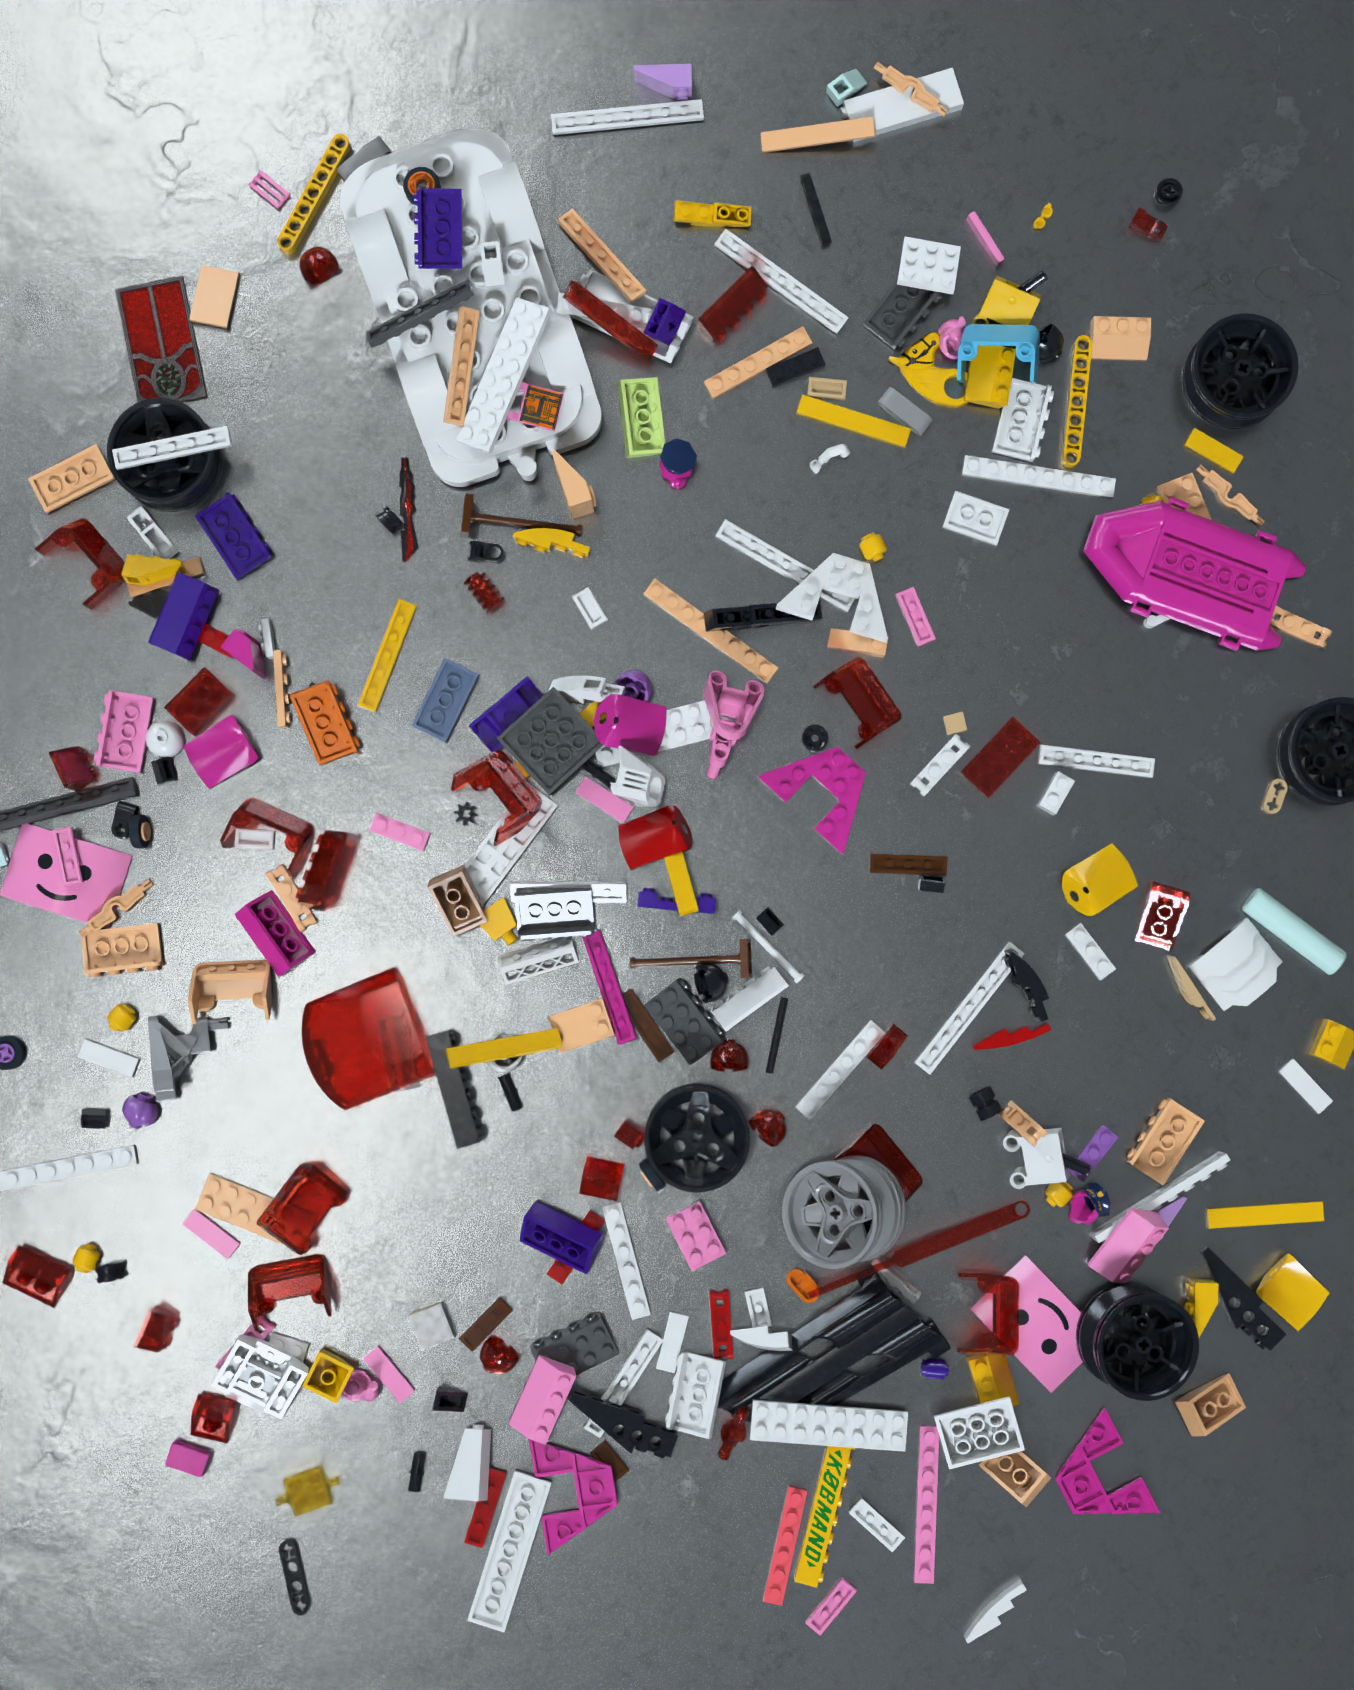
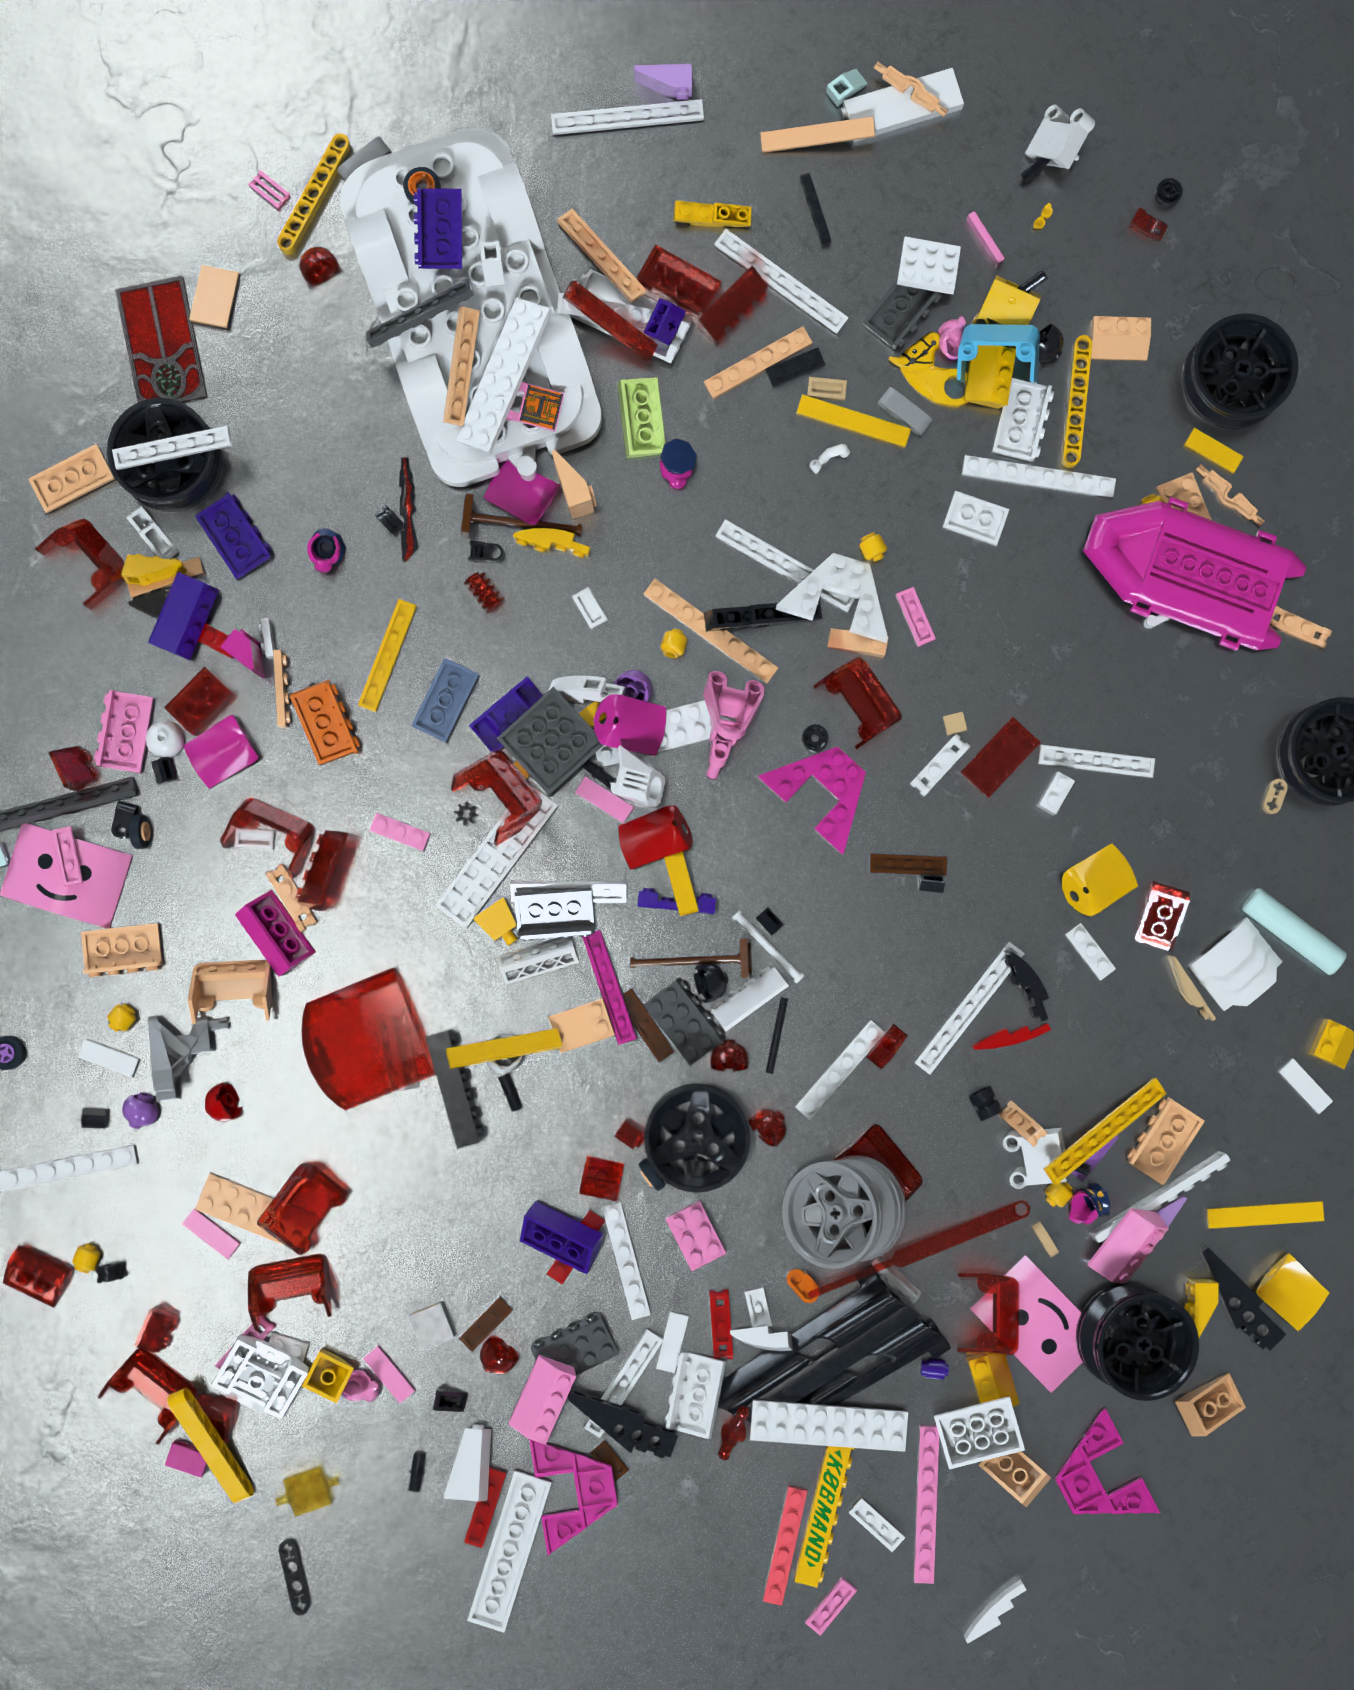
(107, 915): light nougat piece -> none
(152, 1381): none -> clear red windscreen
(210, 1445): none -> yellow beam
(222, 1103): none -> red cylinder
(325, 549): none -> piece
(457, 900): medium nougat slope -> none
(519, 497): none -> dark pink piece
(673, 643): none -> yellow head
(679, 281): none -> clear red brick
(1045, 1239): none -> tan beam
(1057, 141): none -> white piece
(1104, 1131): none -> yellow plate

